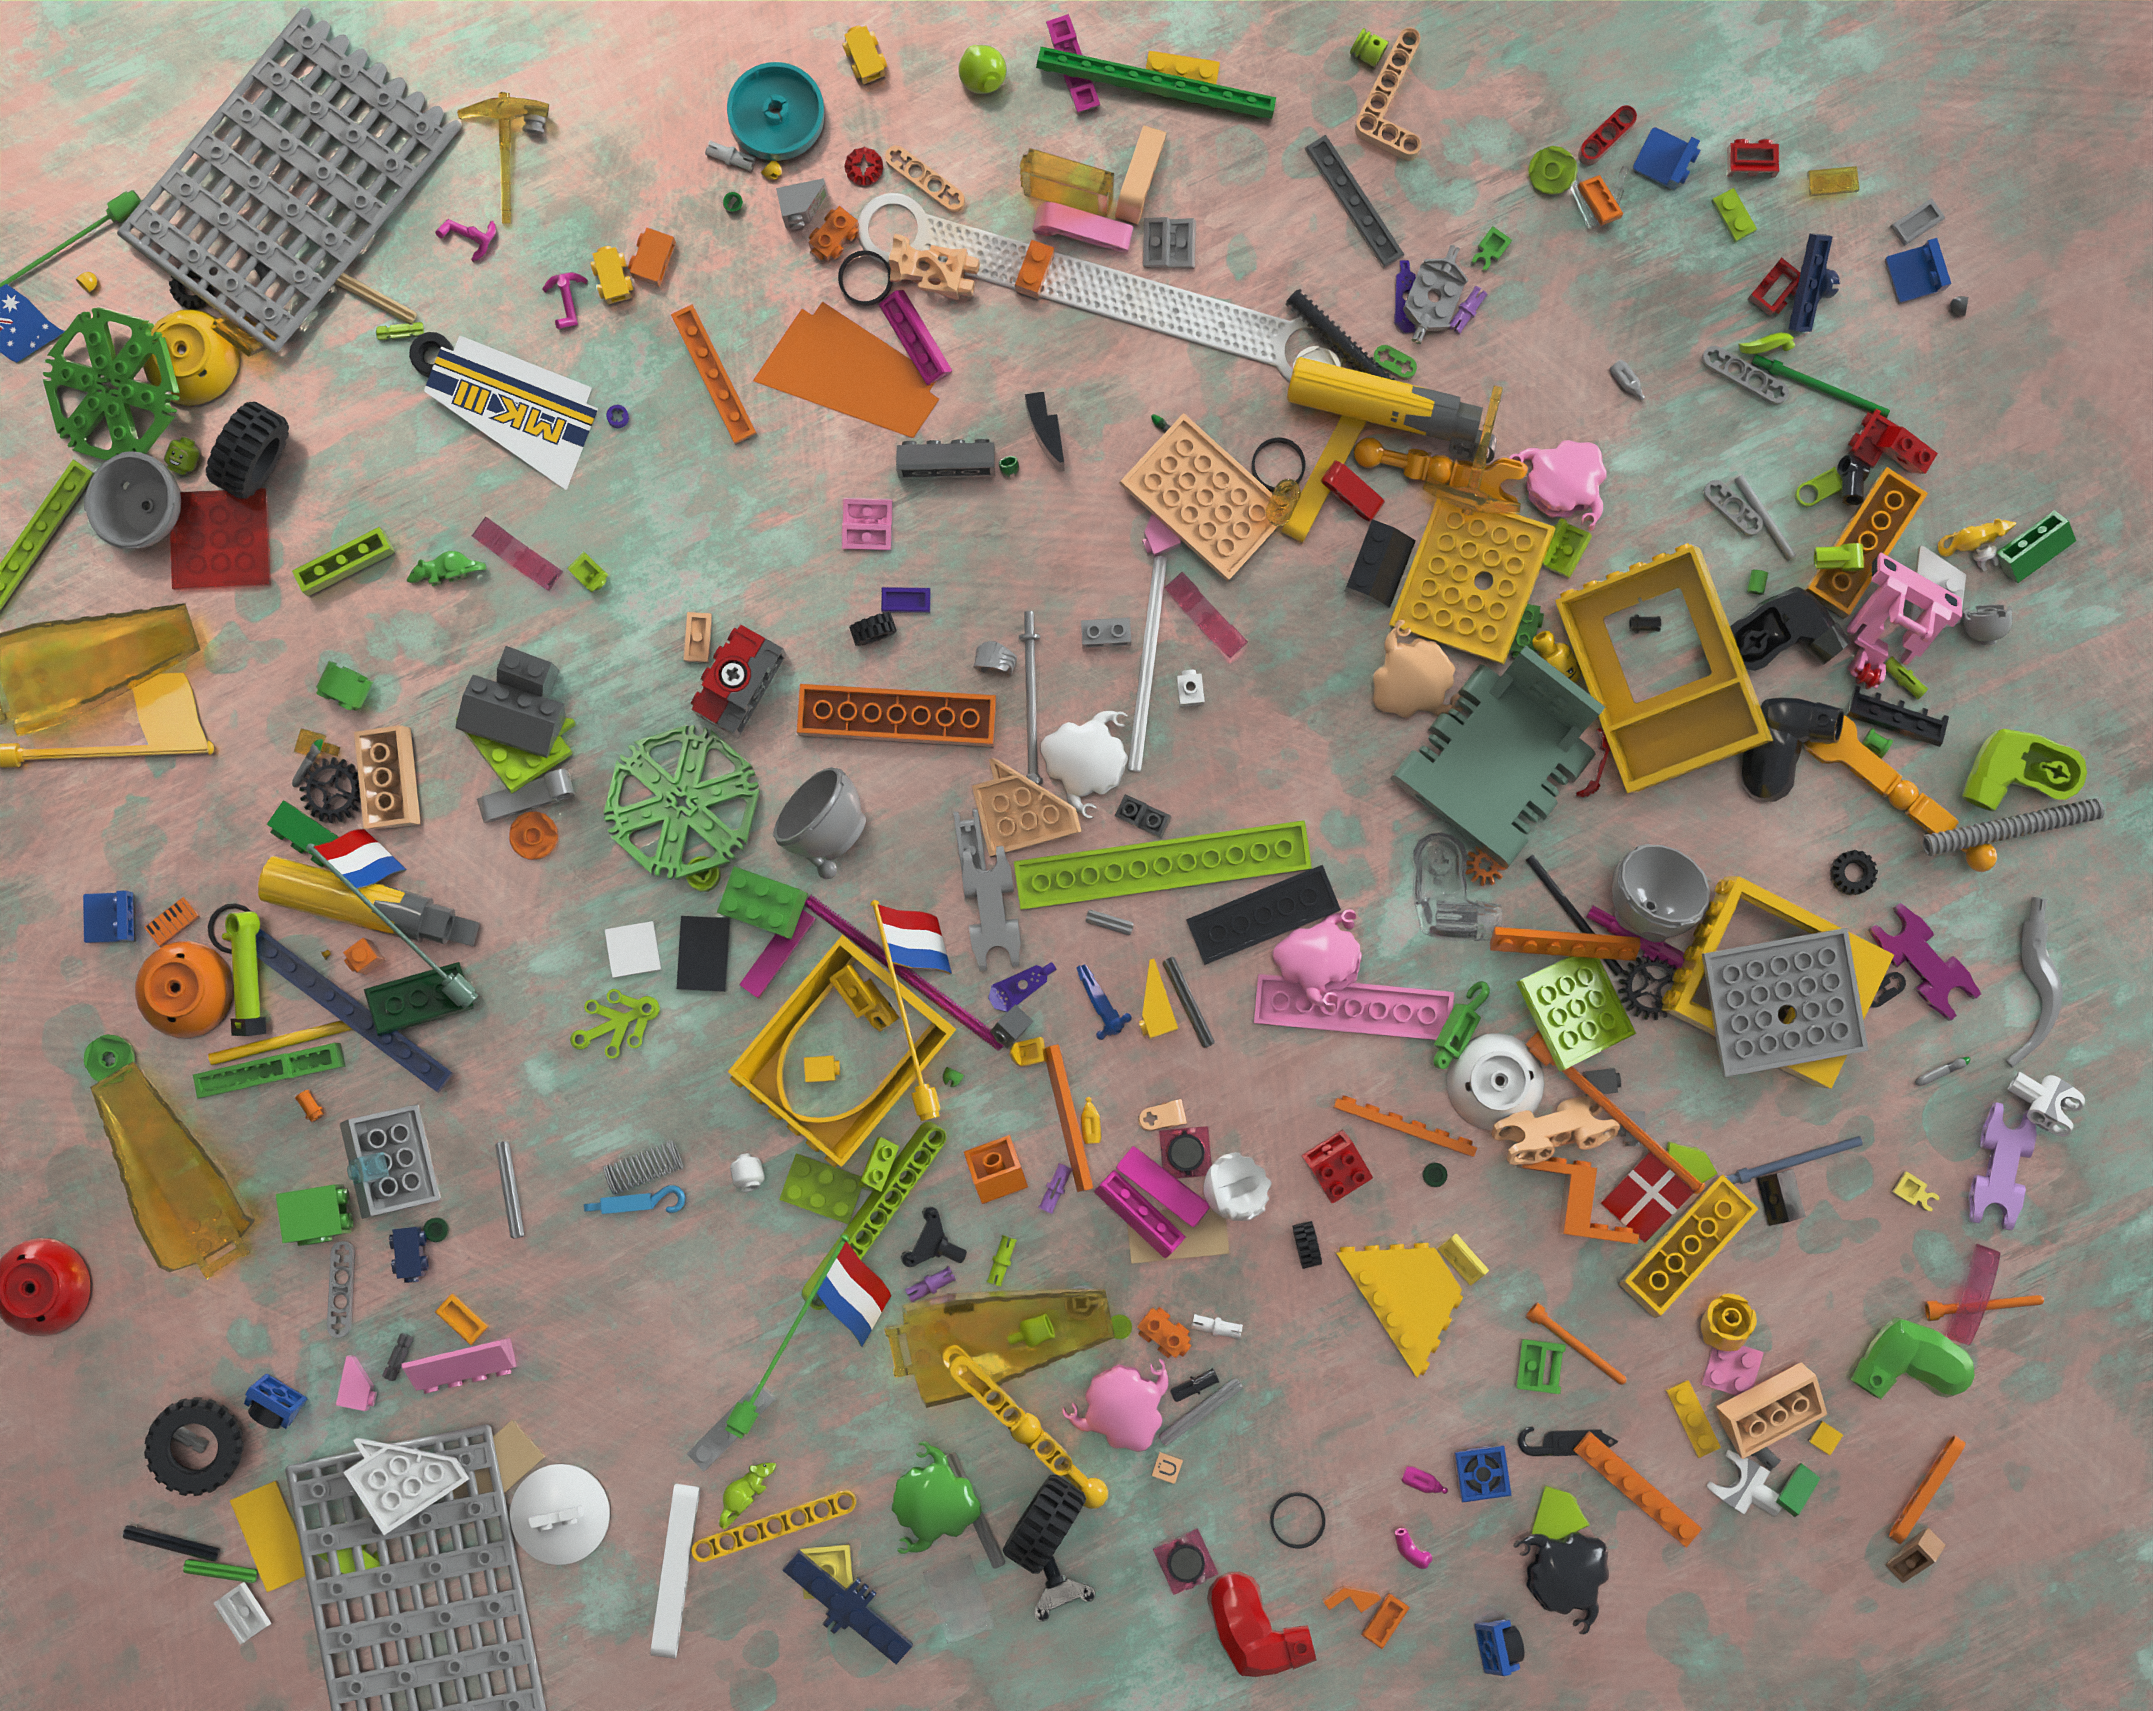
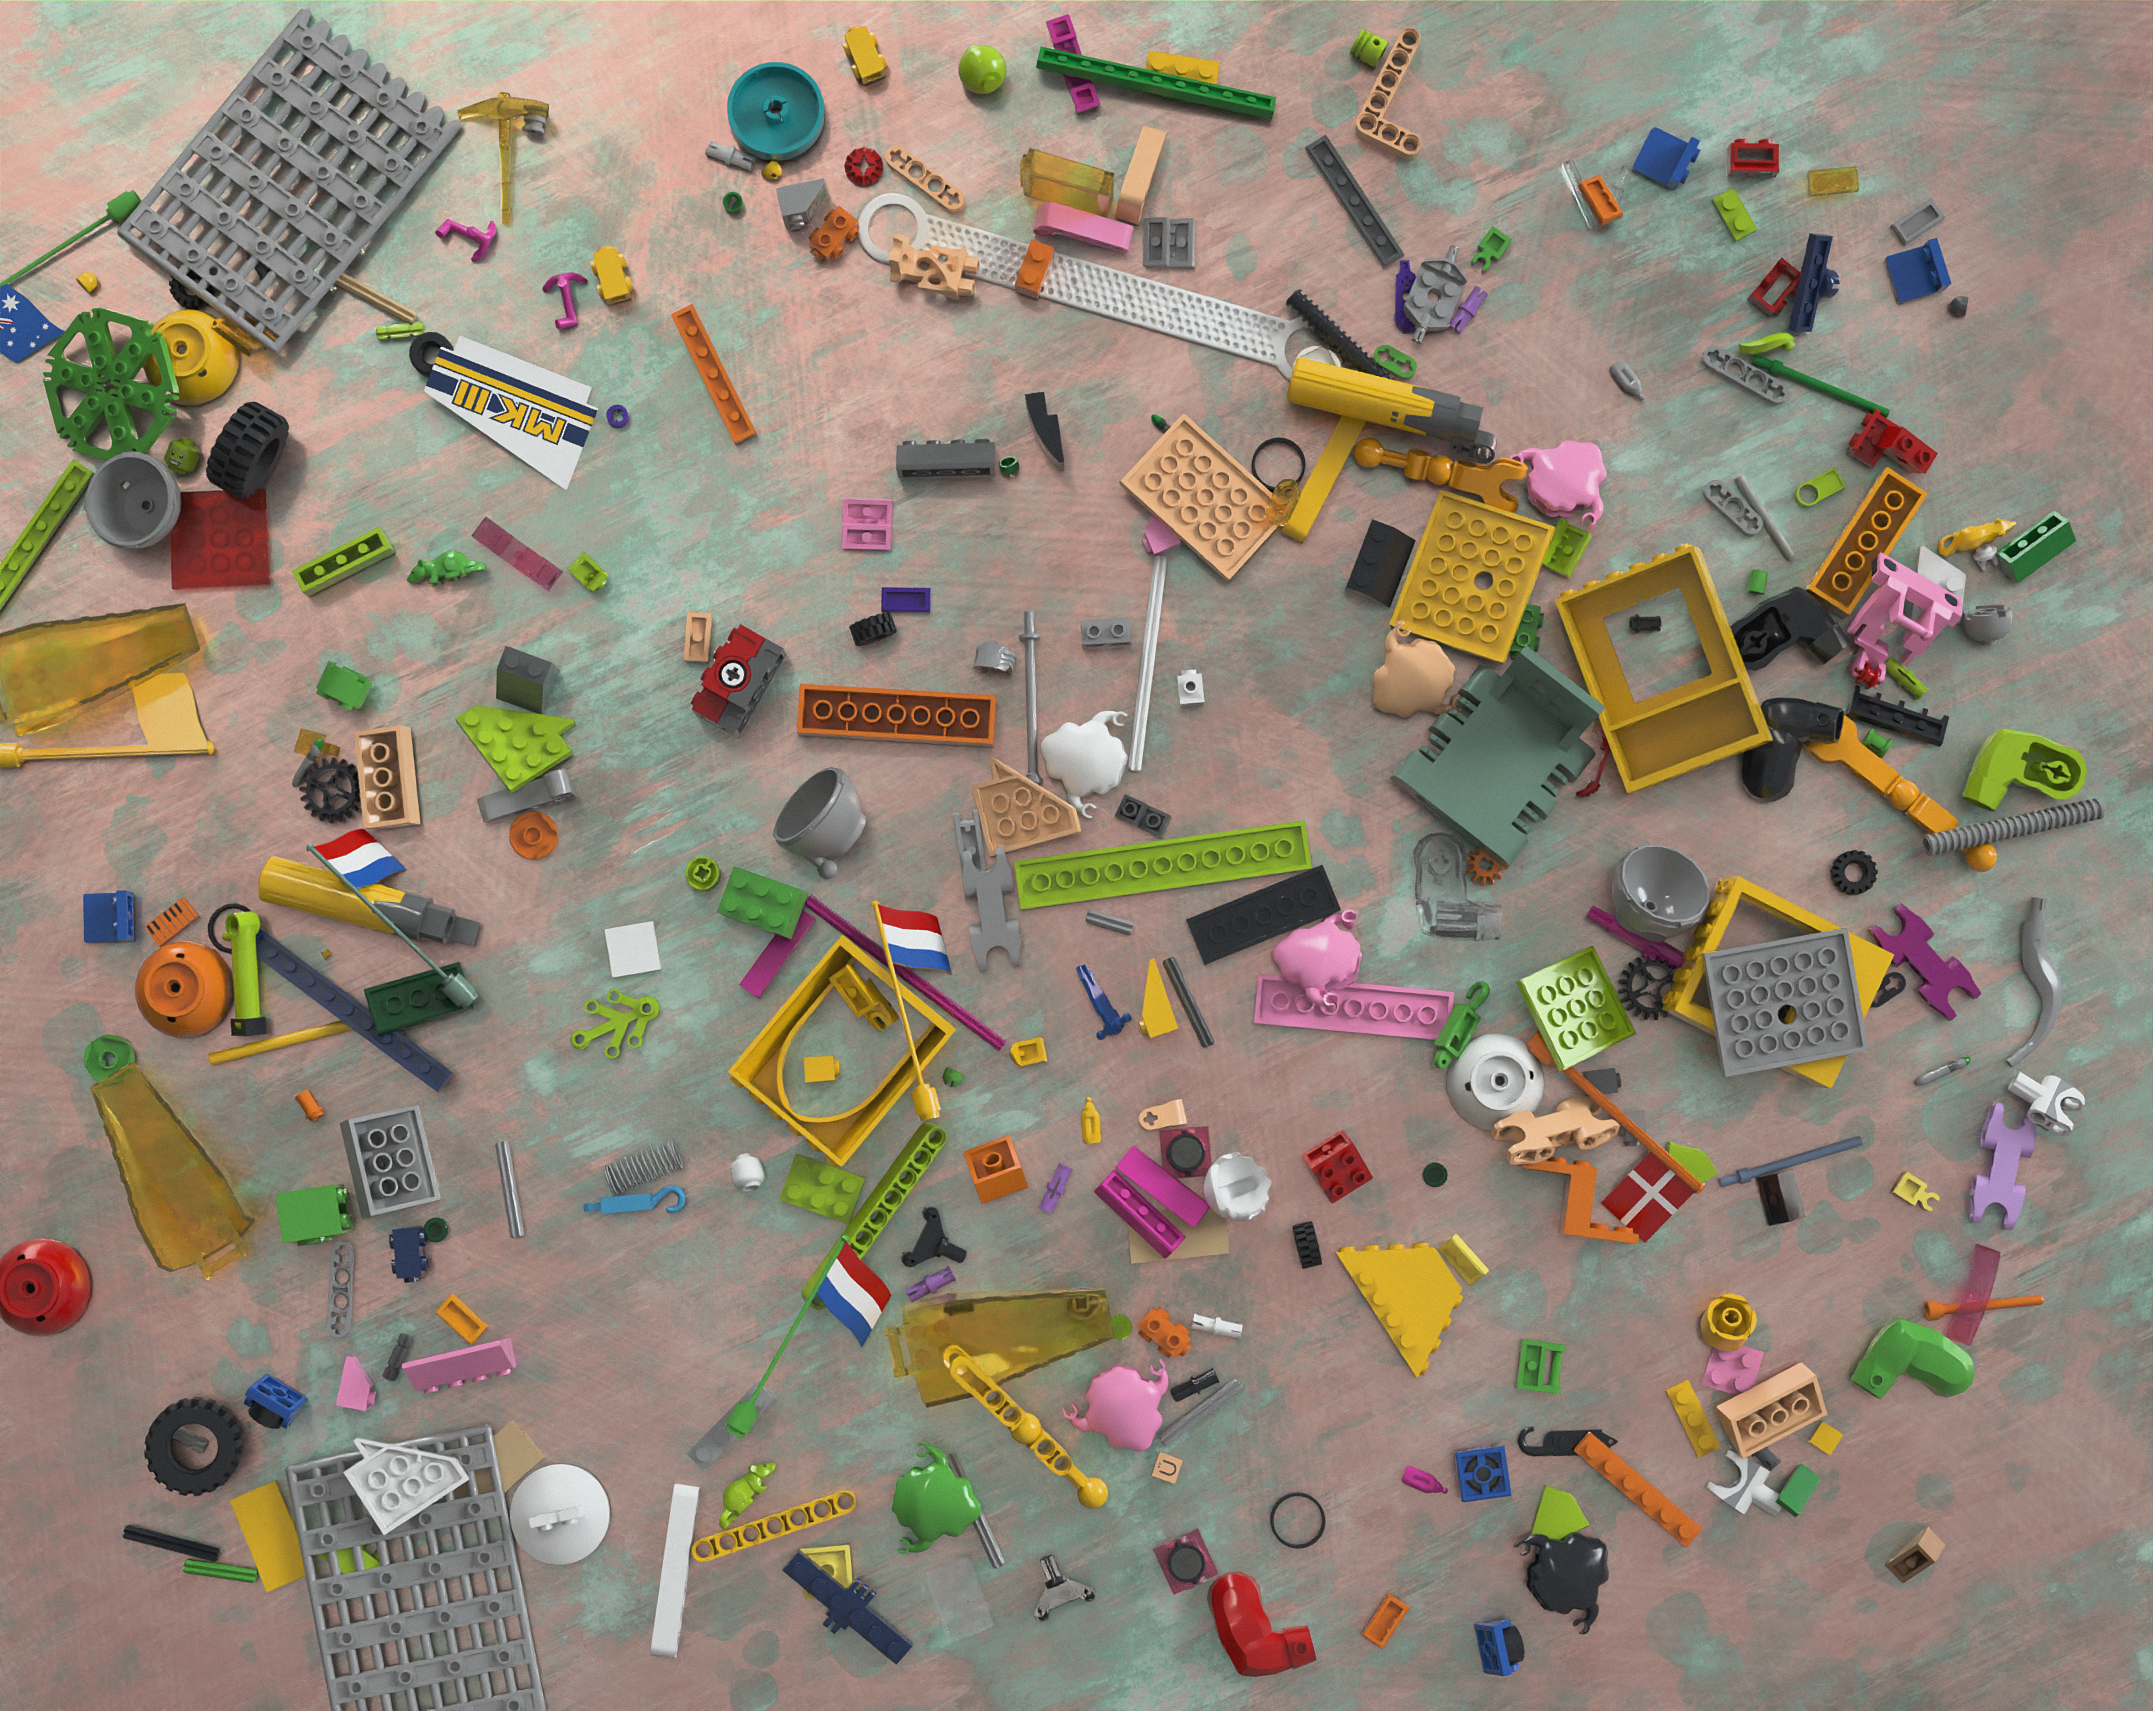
(242, 1613): white plate -> none
(269, 1070): bright green slope -> none
(299, 829): green brick -> none
(363, 956): orange brick -> none
(367, 1168): clear light blue bracket -> none
(510, 716): dark grey slope -> none
(652, 256): orange brick -> none
(687, 779): bright green plate -> none
(703, 953): black tile -> none
(845, 263): black tyre -> none
(848, 371): orange sticker -> none
(878, 1165): lime bracket -> none
(915, 336): dark pink slope -> none
(1001, 1260): lime pin -> none
(1011, 1026): dark grey brick -> none
(1013, 992): dark purple piece -> none
(1033, 1331): lime piece -> none
(1044, 1524): black tyre -> none
(1068, 1118): orange tile -> none
(1205, 615): clear pink slope -> none
(1352, 491): red beam -> none
(1362, 1598): orange slope -> none
(1409, 1550): dark pink arm -> none
(1414, 1129): orange plate -> none
(1471, 497): clear yellow piece -> none
(1538, 1315): orange piece -> none
(1553, 170): lime tile -> none
(1557, 655): yellow piece -> none
(1565, 943): orange plate -> none
(1567, 906): black piece -> none
(1612, 125): red beam -> none
(1688, 1246): yellow slope -> none
(1847, 557): lime piece -> none
(1853, 475): black piece -> none
(1927, 1489): orange beam -> none

